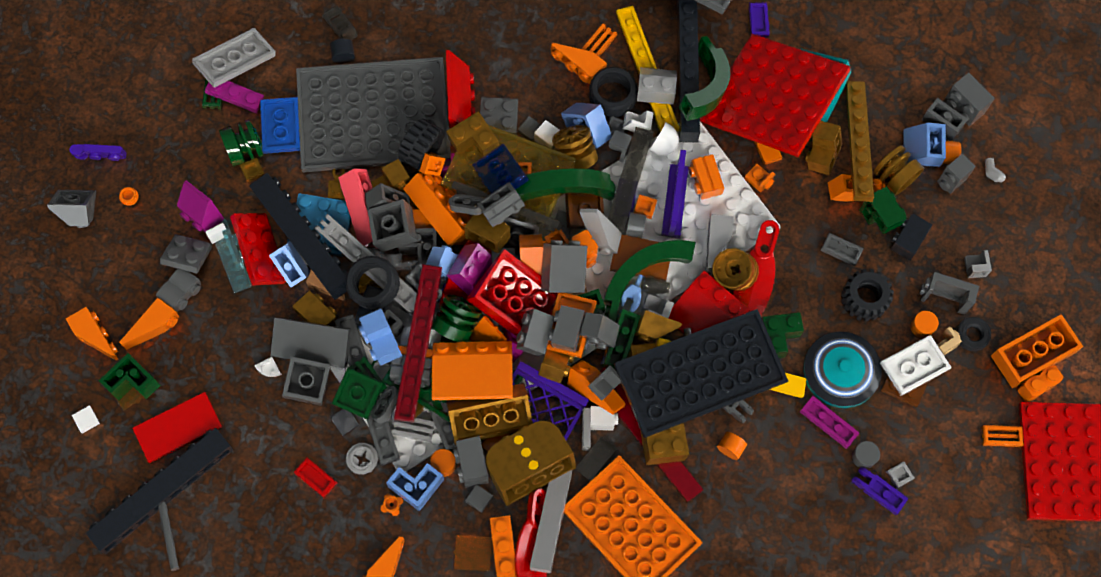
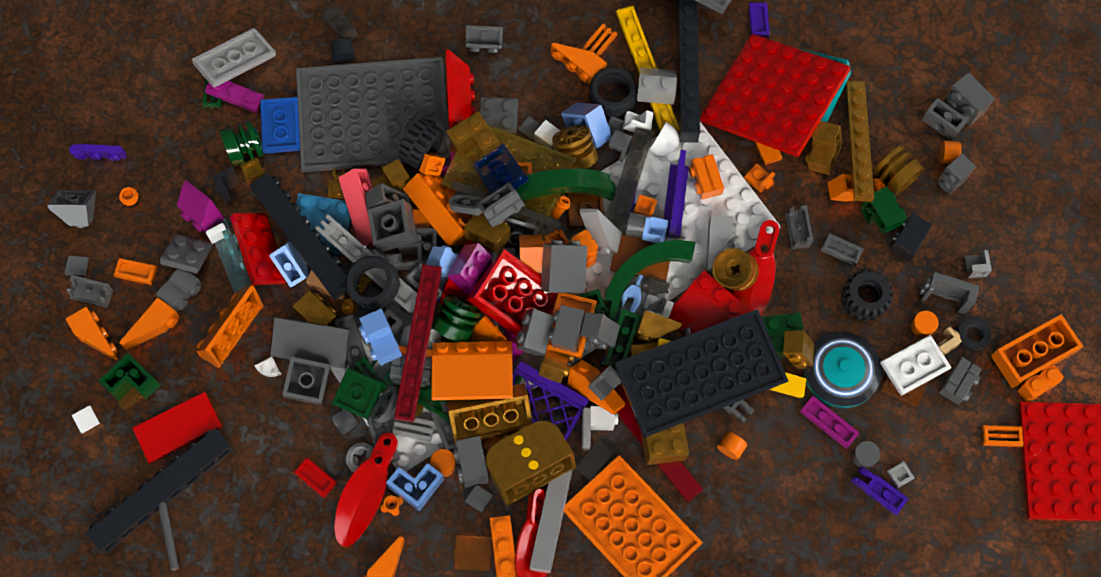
(76, 266): none -> dark grey tile
(90, 291): none -> dark grey hinge
(135, 271): none -> orange tile
(225, 181): none -> black panel
(230, 326): none -> orange slope
(349, 307): none -> pearl gold piece
(364, 493): none -> red plant
(484, 37): none -> dark grey bracket
(562, 204): none -> orange pin
(655, 229): none -> light blue panel
(706, 100): dark green arch -> none
(798, 348): none -> pearl gold brick
(799, 227): none -> dark grey hinge
(926, 143): medium blue slope -> none
(960, 381): none -> dark grey brick
(992, 172): light grey arm -> none

